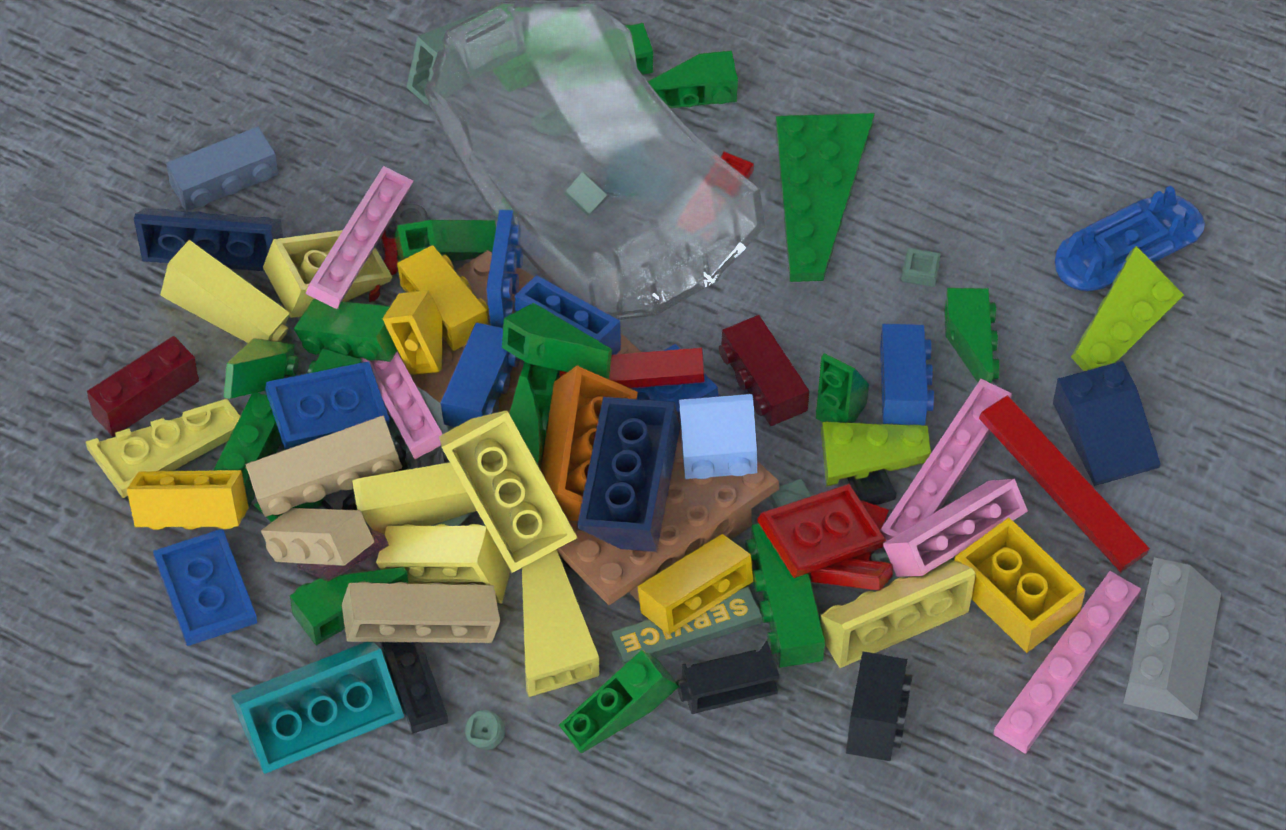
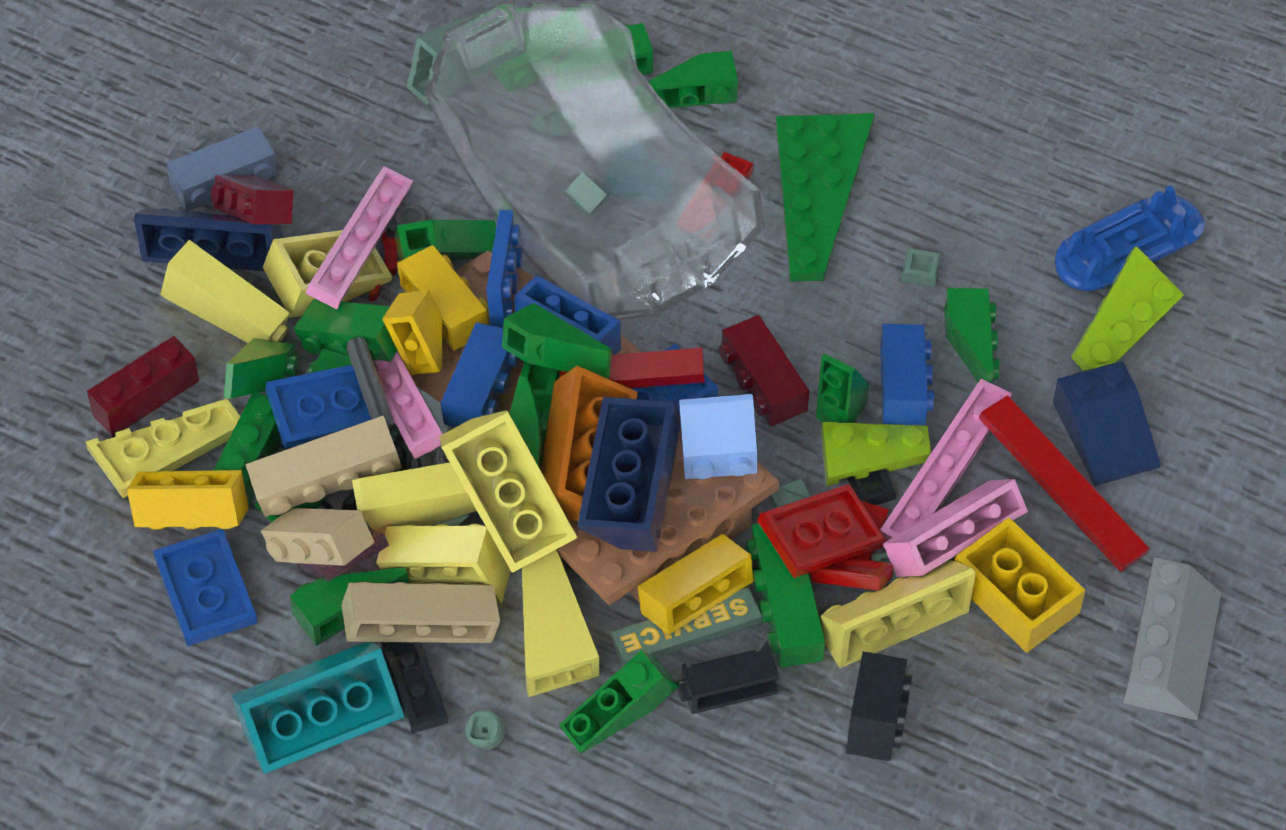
(252, 199): none -> dark red brick
(369, 380): none -> dark grey axle
(1067, 662): bright pink plate -> none

